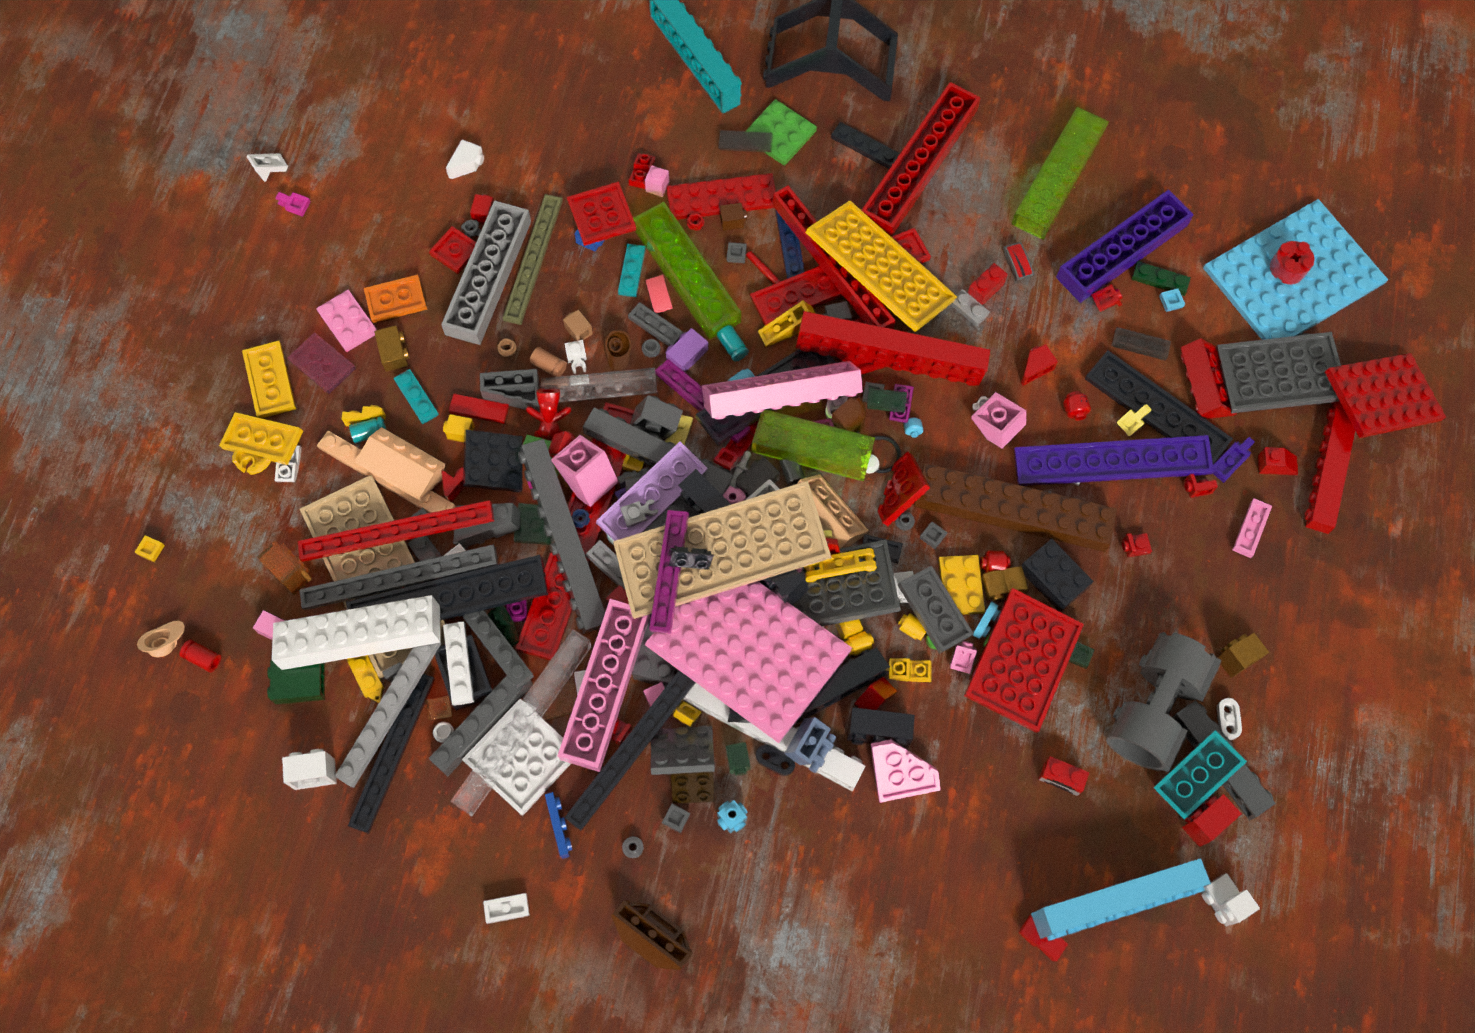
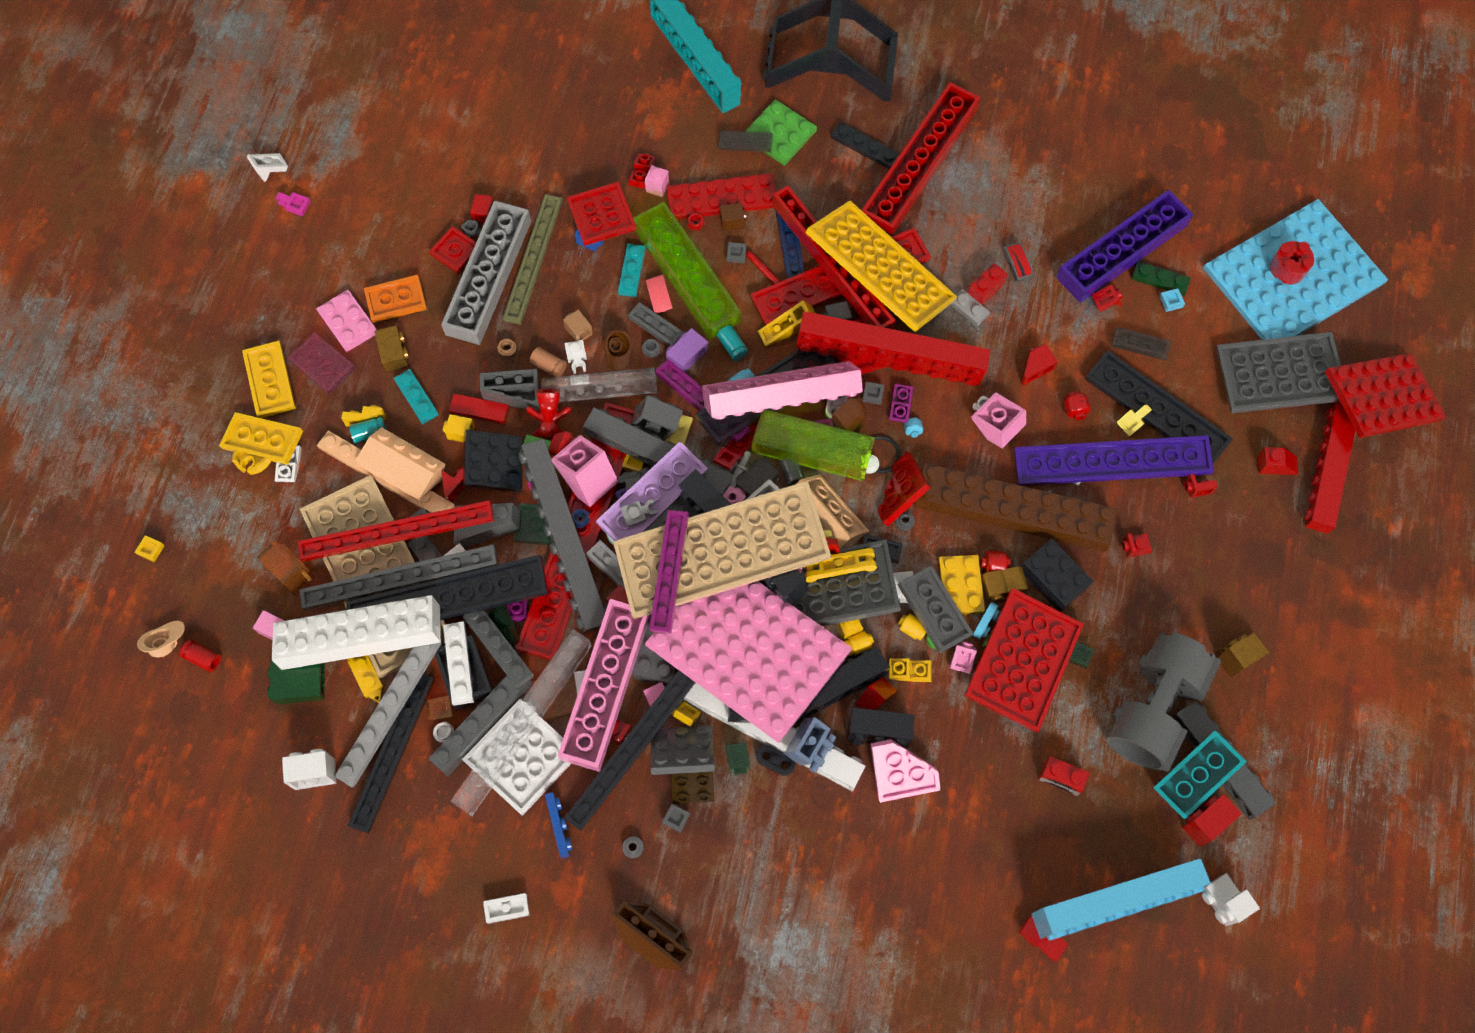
(391, 672): dark grey plate -> none
(465, 160): white slope -> none
(695, 559): black hinge -> none
(732, 823): medium azure brick -> none
(886, 400): clear green plate -> none
(933, 535): dark grey plate -> none
(1060, 173): clear neon green brick -> none
(1206, 379): red slope -> none
(1229, 719): white plate -> none
(1232, 459): dark purple hinge -> none
(1252, 528): bright pink plate -> none

